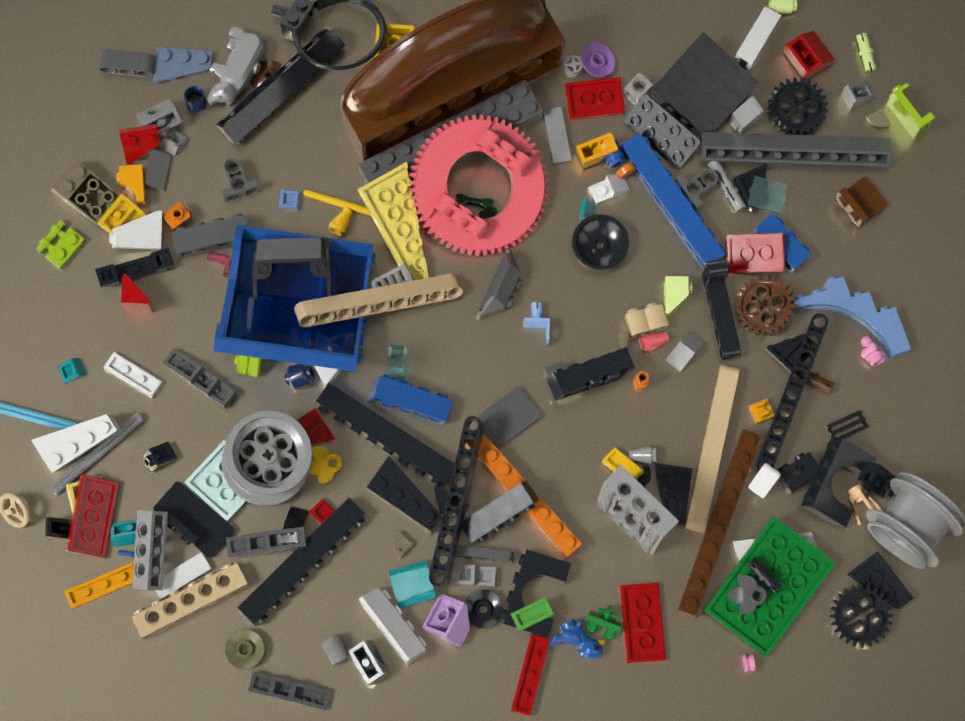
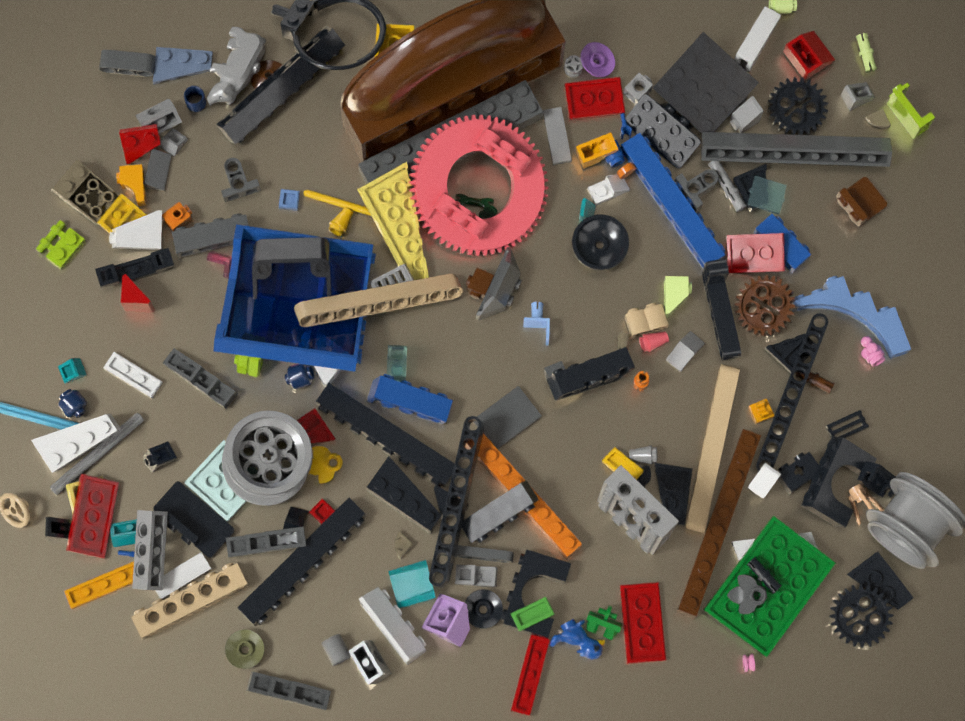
(72, 403): none -> dark blue head
(479, 283): none -> reddish brown brick
(625, 129): none -> blue hand

